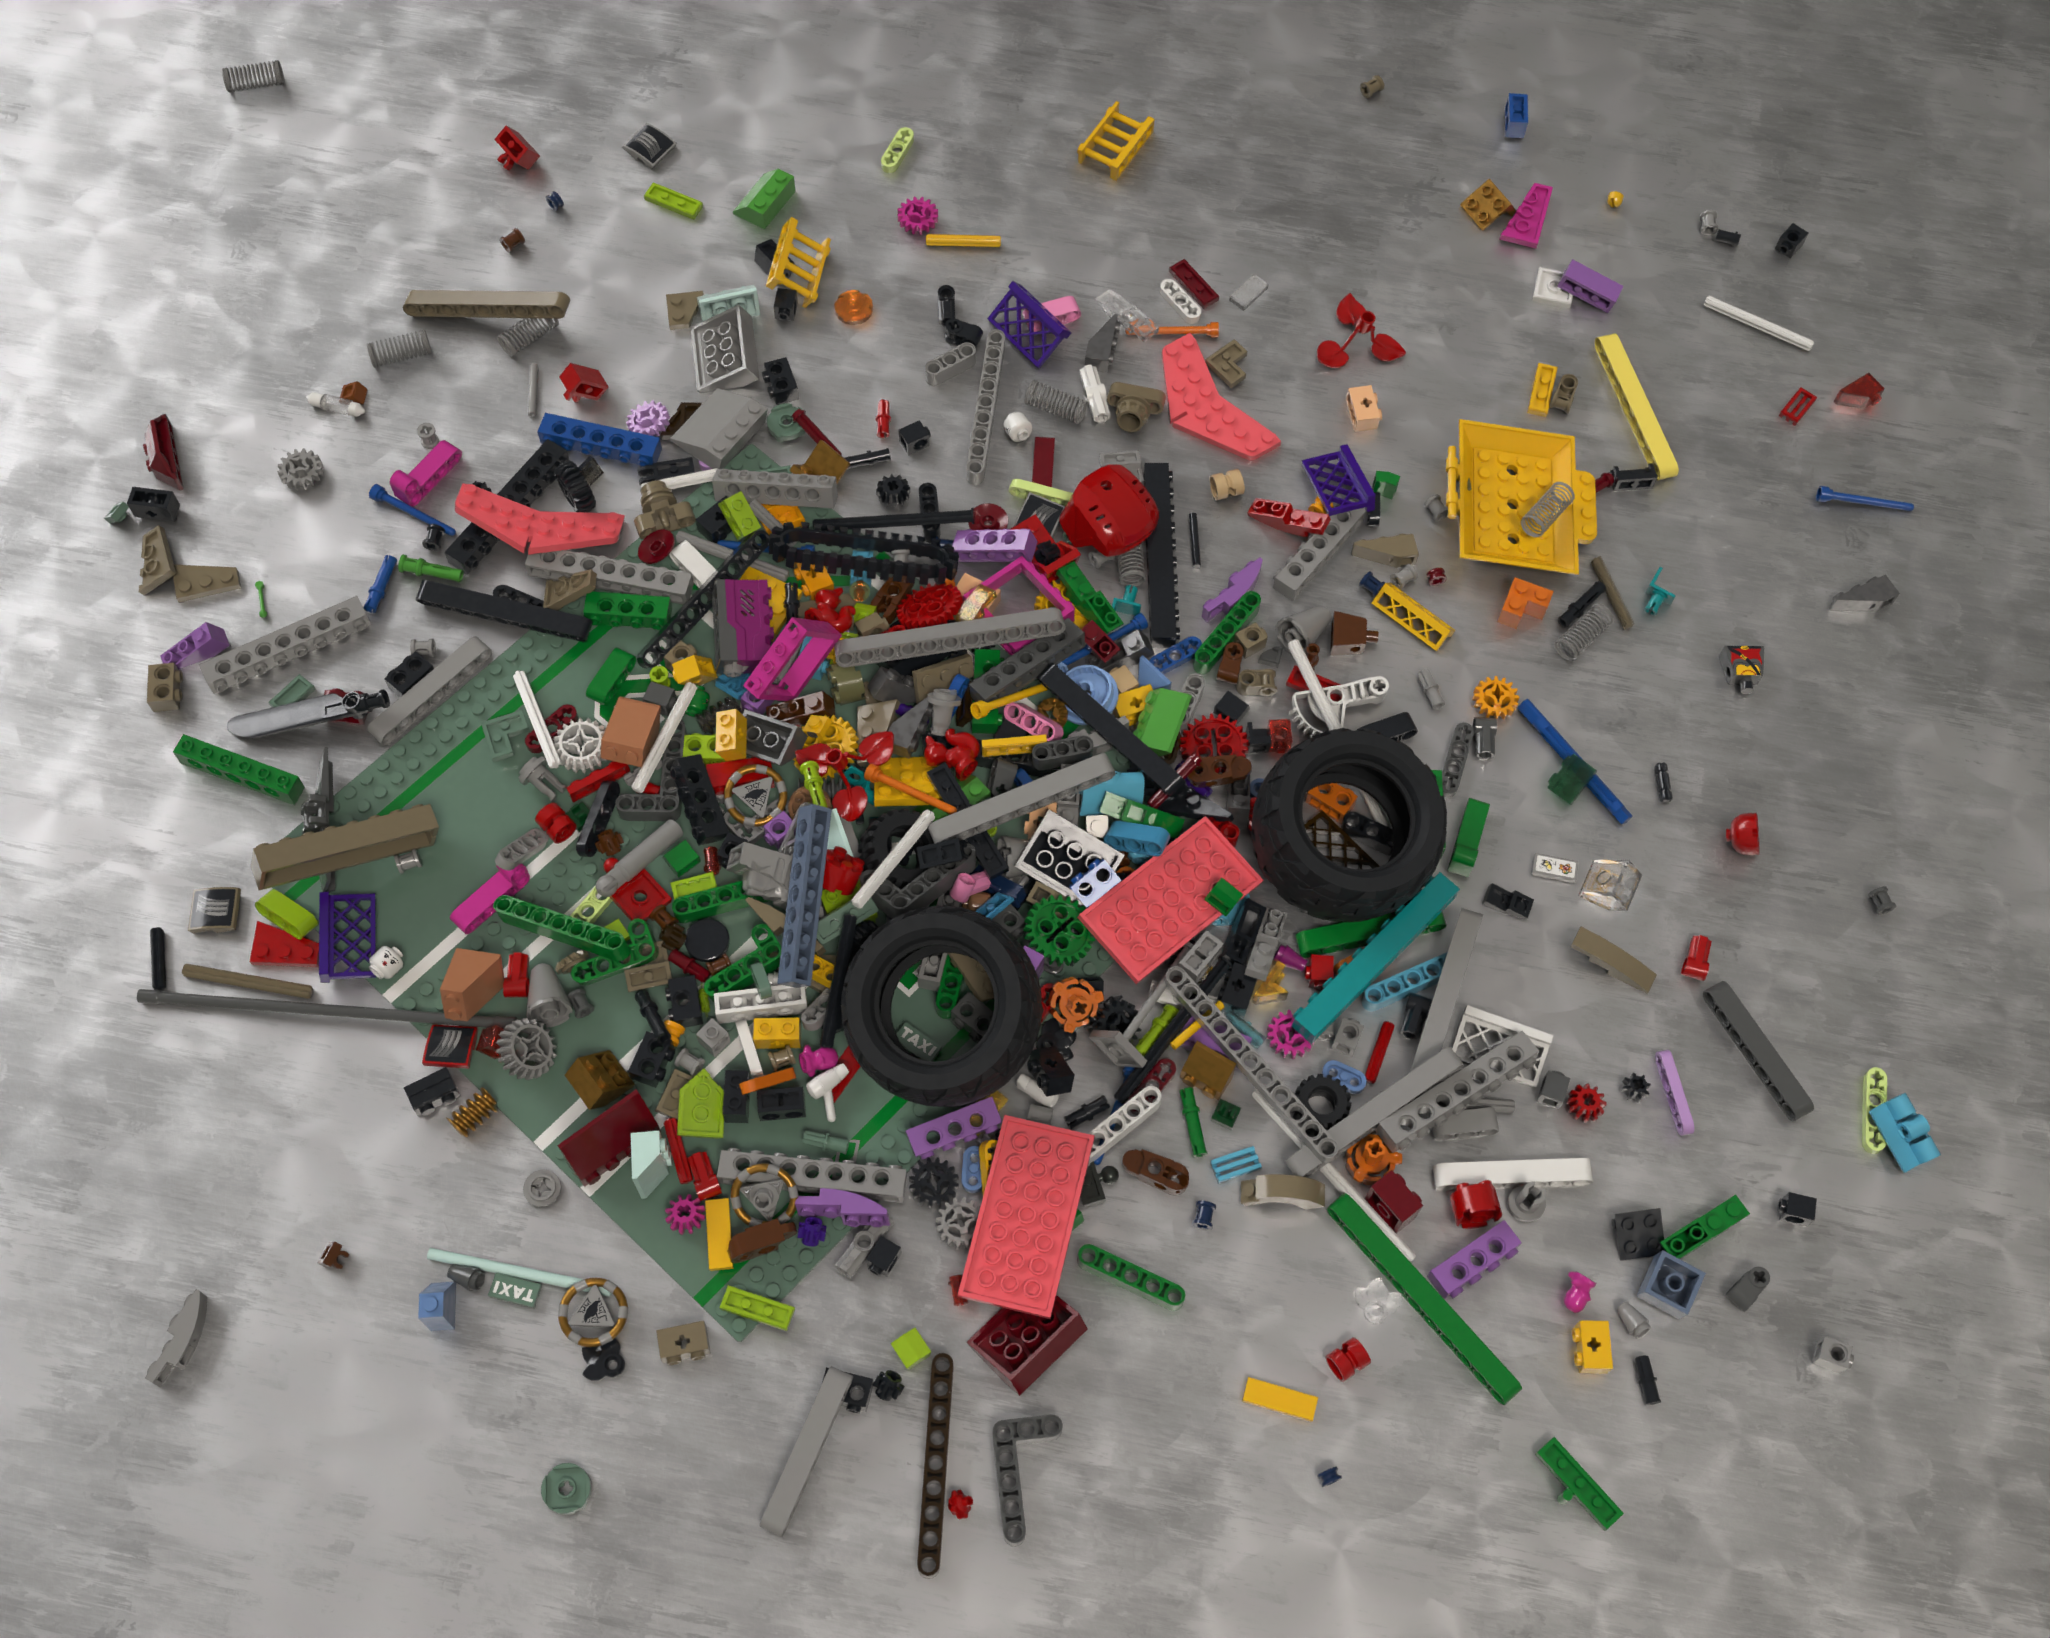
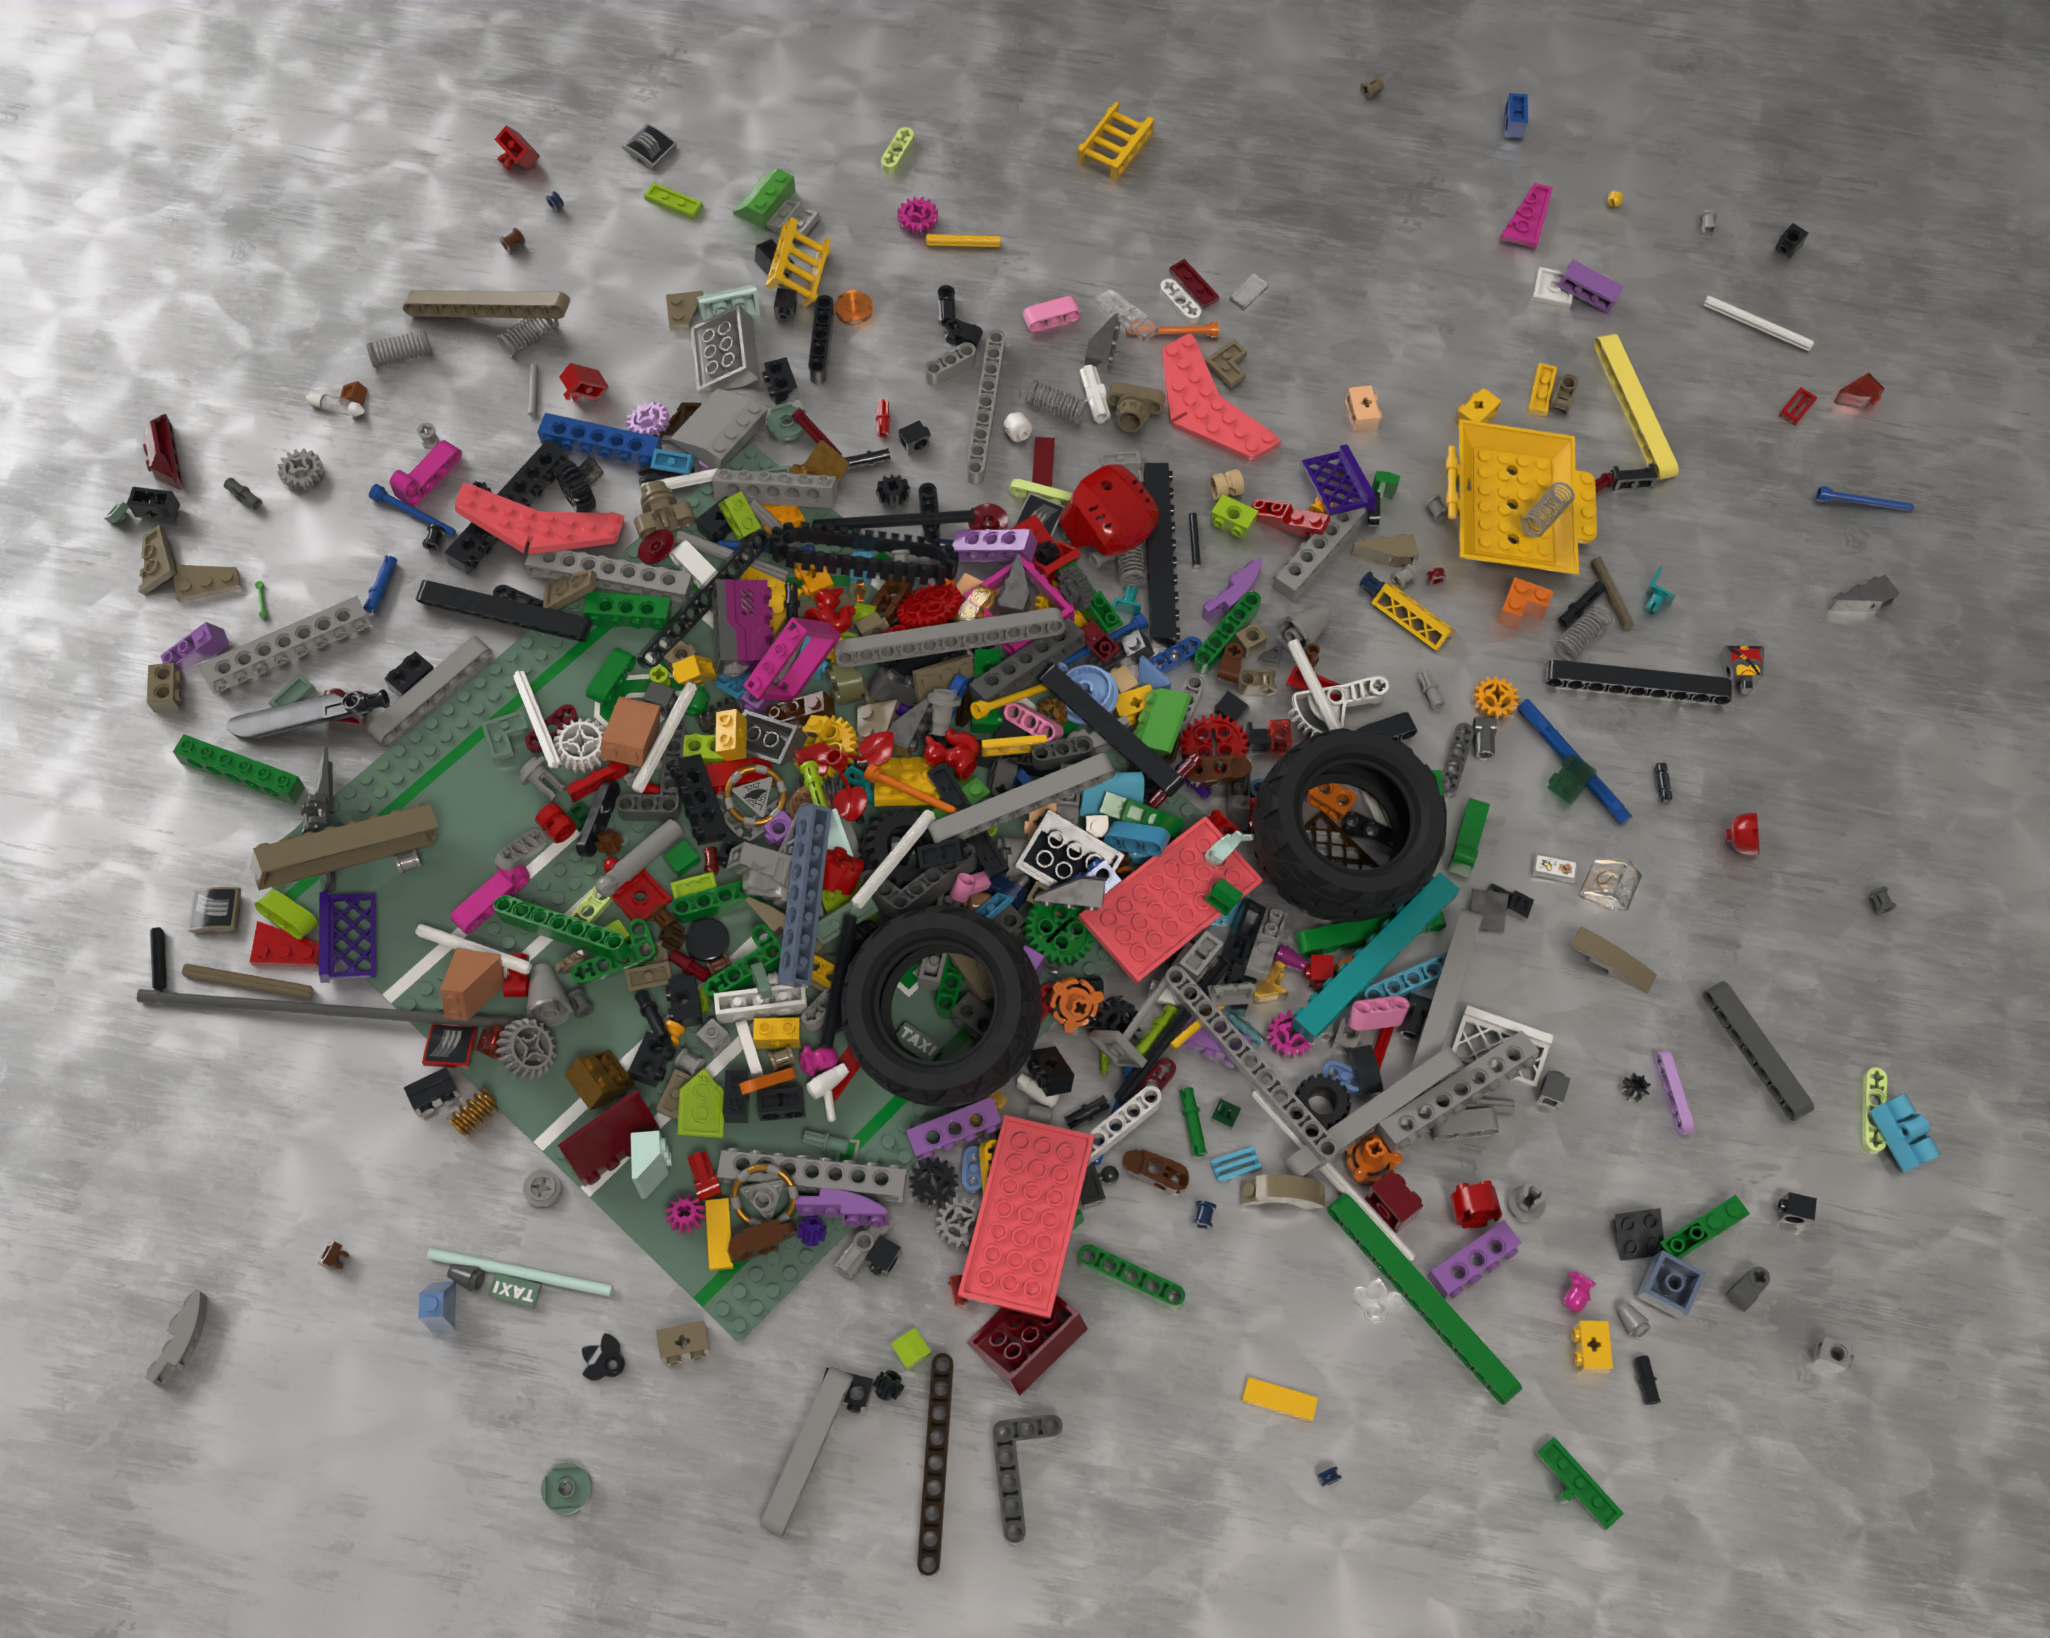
(242, 493): none -> dark grey pin
(276, 68): light grey piece -> none
(386, 962): white head -> none
(421, 567): bright green pin -> none
(423, 647): light grey bush -> none
(457, 942): none -> white axle
(592, 1312): piece -> none
(672, 461): none -> dark azure slope
(678, 1151): red axle -> none
(757, 1308): lime tile -> none
(788, 209): none -> light grey slope
(821, 339): none -> black beam
(960, 1504): red plant -> none
(1016, 591): none -> flat silver slope
(1040, 312): dark purple fence -> none
(1057, 1037): black plate -> none
(1075, 588): none -> dark grey gear
(1082, 891): none -> flat silver slope
(1104, 1064): none -> lime piece
(1193, 805): black wing -> none
(1207, 1071): pearl gold slope -> none
(1225, 847): none -> light aqua helmet
(1228, 508): none -> lime brick
(1232, 993): none -> light grey hinge
(1349, 1358): red wheel -> none
(1350, 634): reddish brown torso -> none
(1352, 312): red plant -> none
(1367, 1070): none -> black slope
(1378, 1013): none -> bright pink beam
(1480, 408): none -> yellow brick
(1487, 205): pearl gold bracket -> none
(1492, 906): none -> black piece
(1514, 1173): white beam -> none
(1594, 1100): red gear -> none
(1638, 682): none -> black beam
(1696, 962): red piece -> none
(1728, 237): black pin -> none

